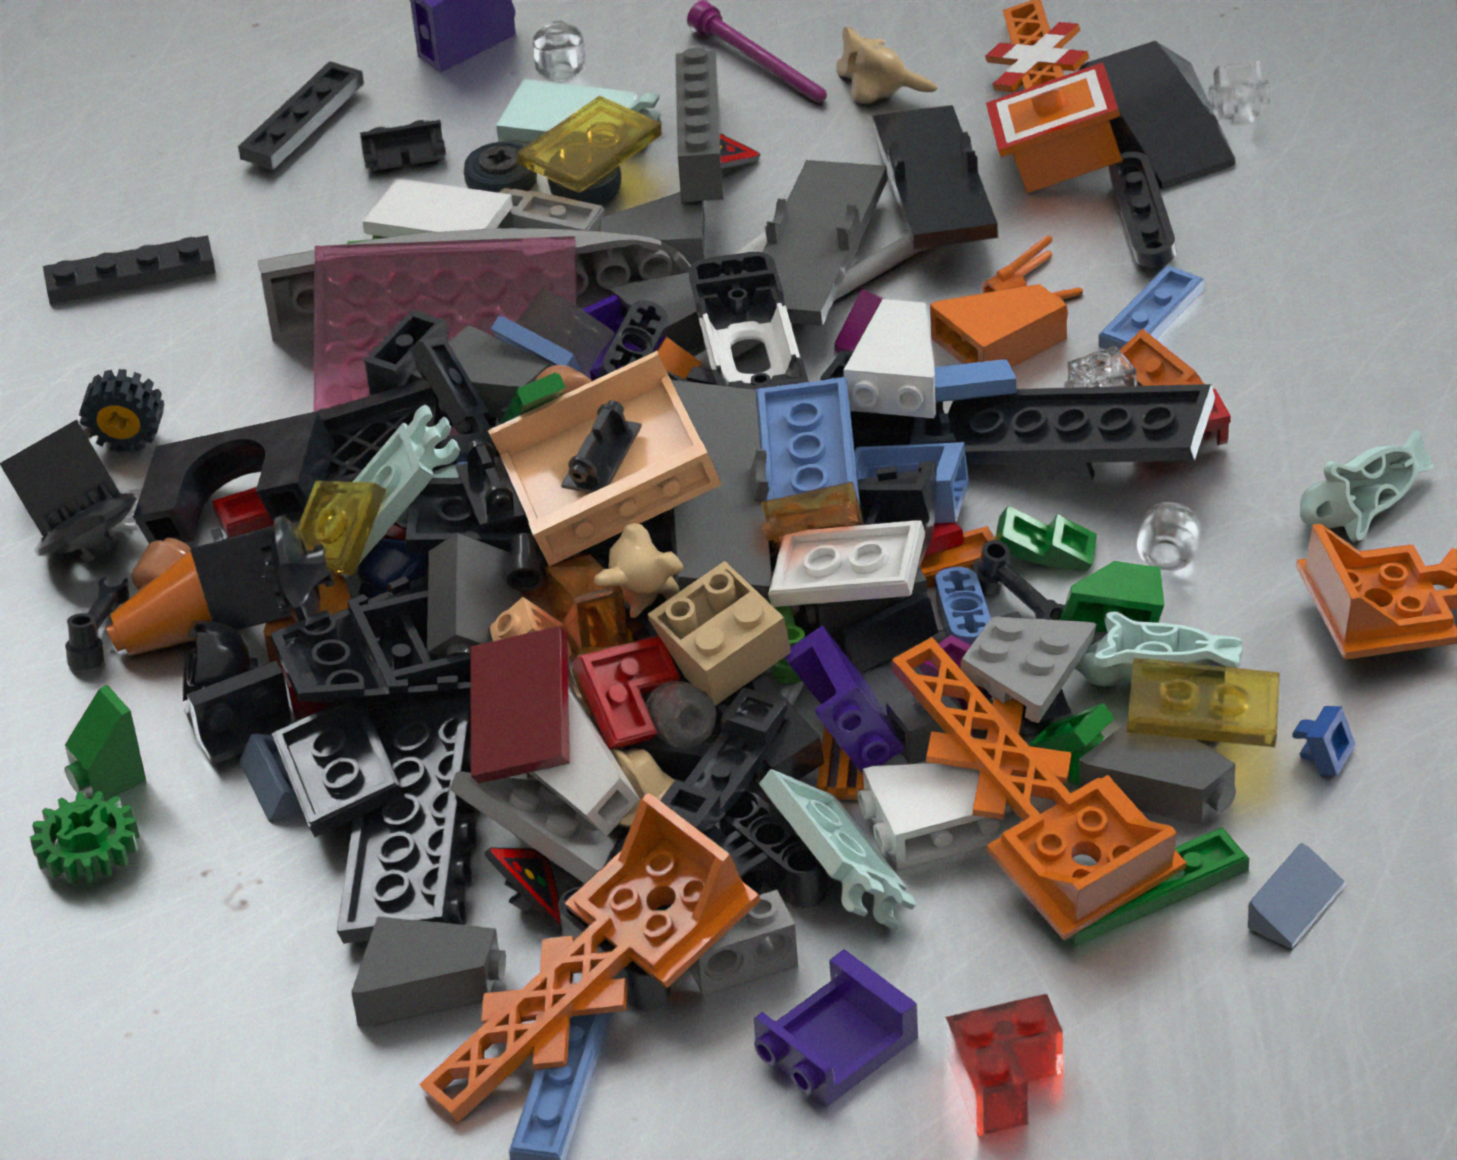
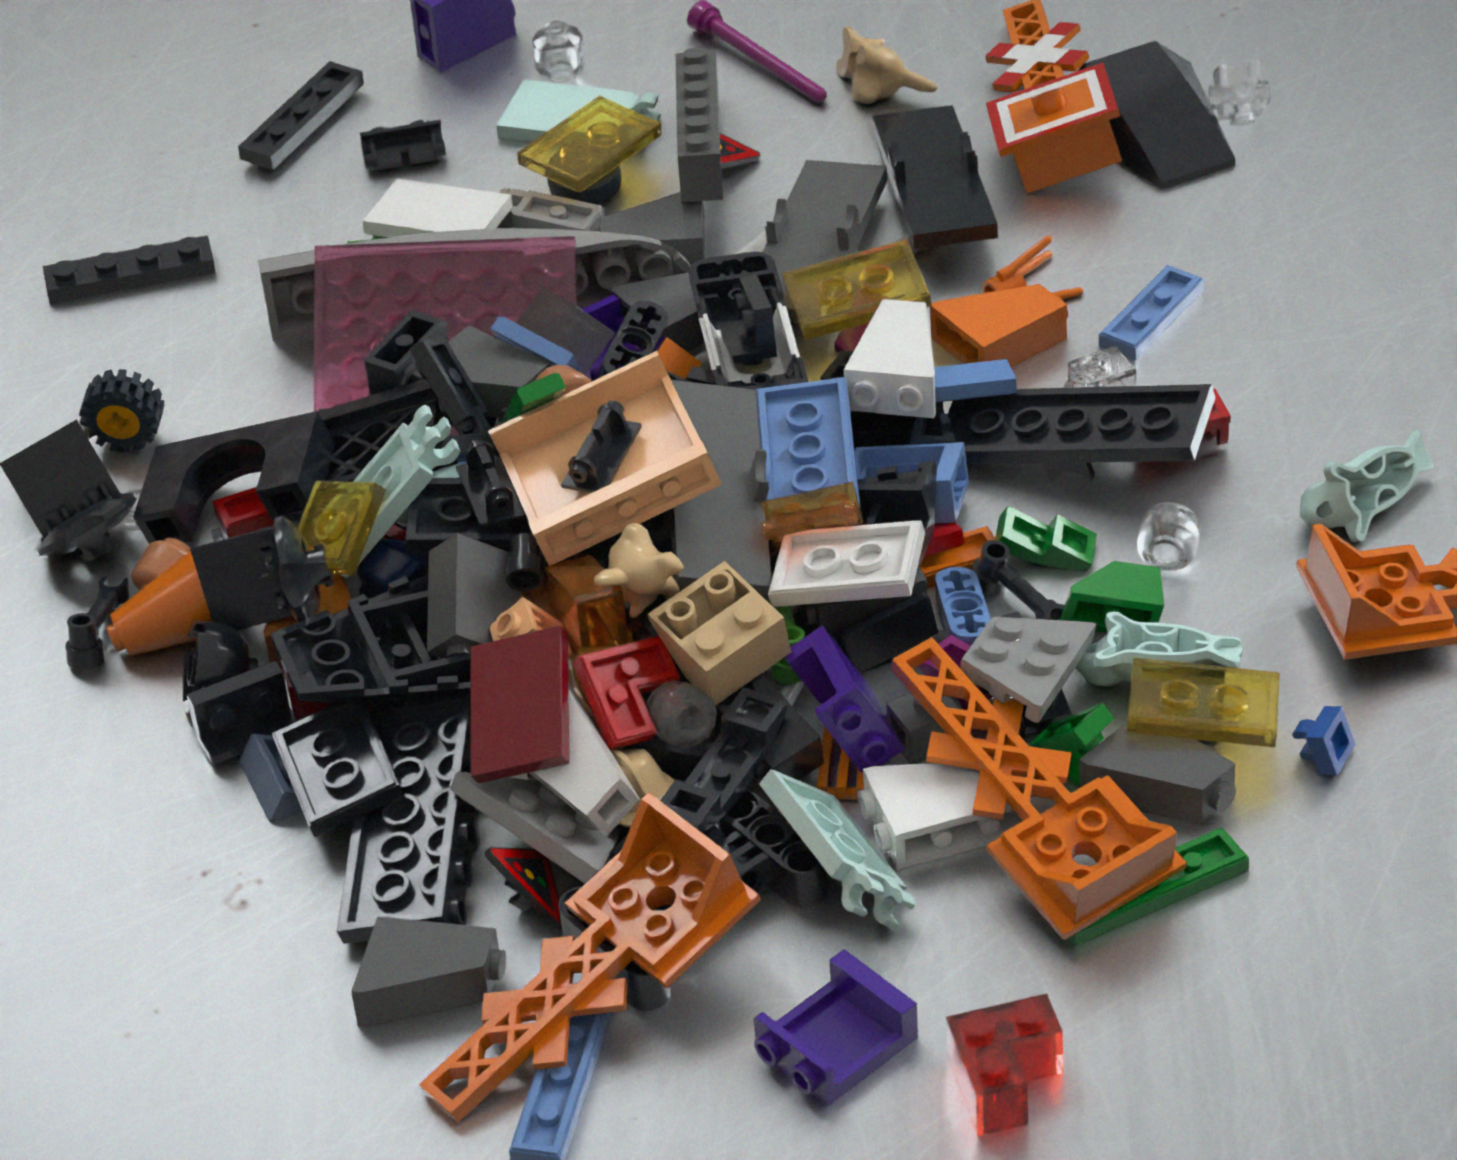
(84, 837): green gear -> none
(104, 748): green slope -> none
(496, 168): black wheel -> none
(752, 335): none -> black bracket
(752, 949): light grey brick -> none
(851, 287): none -> clear yellow tile
(1143, 210): black plate -> none
(1157, 363): orange hinge -> none
(1294, 897): sand blue slope -> none

